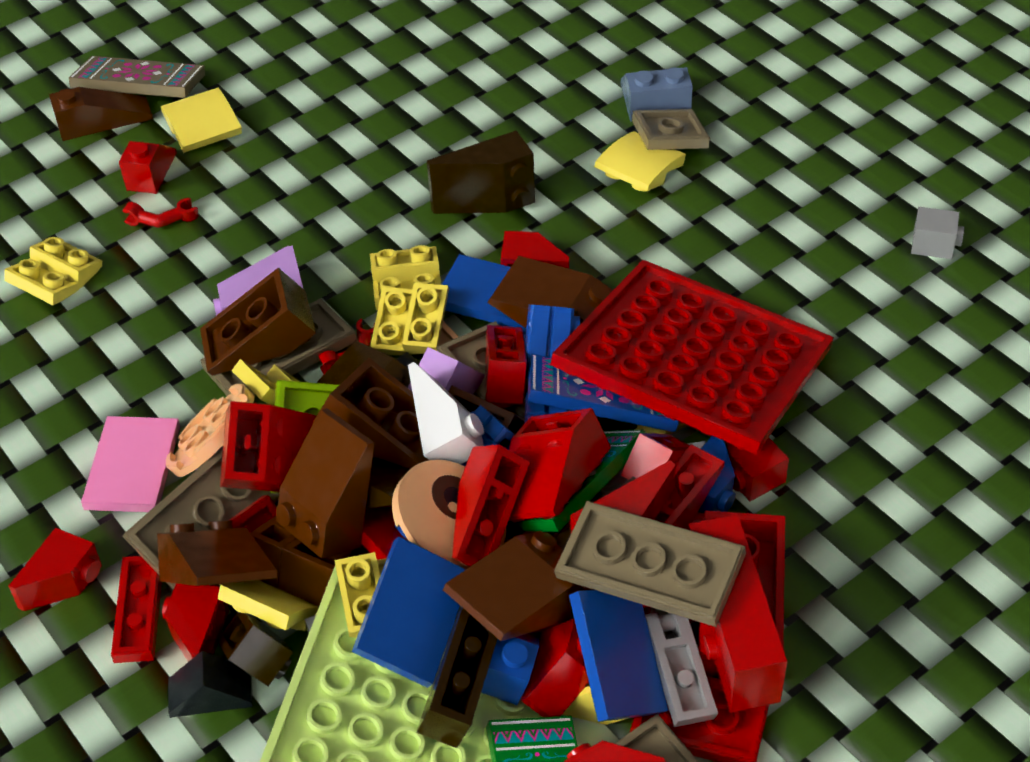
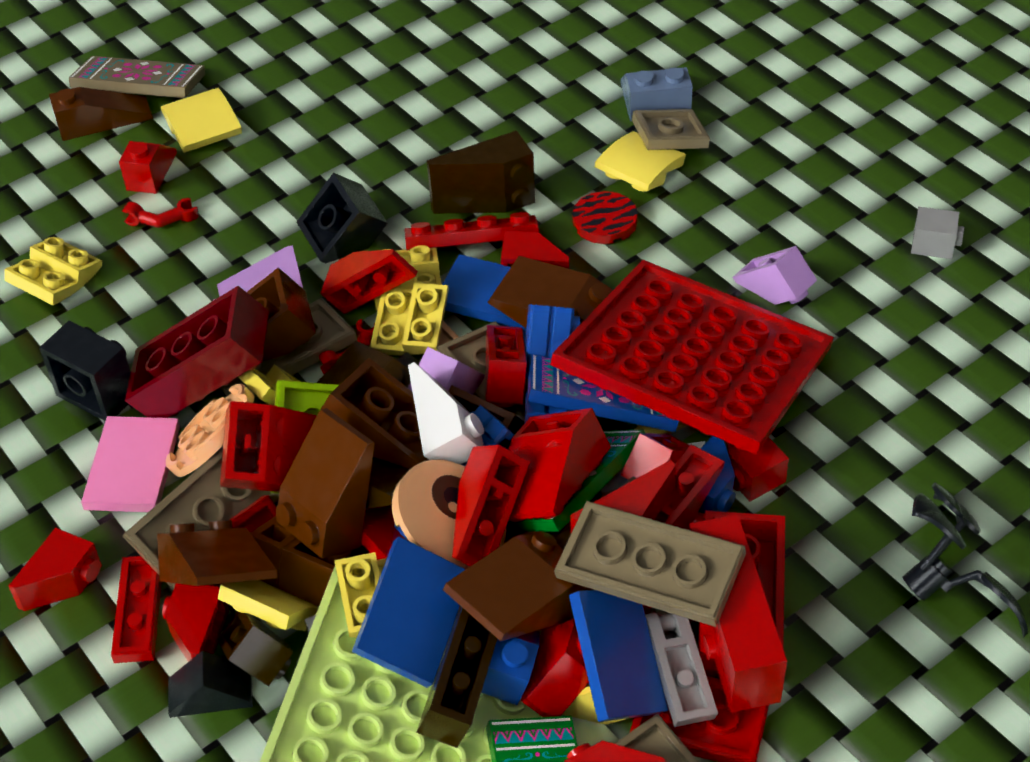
(87, 370): none -> black brick
(198, 355): none -> dark red brick
(341, 219): none -> black slope
(364, 277): none -> red slope
(458, 232): none -> red plate
(604, 217): none -> red tile
(778, 276): none -> lavender slope
(932, 571): none -> black plant

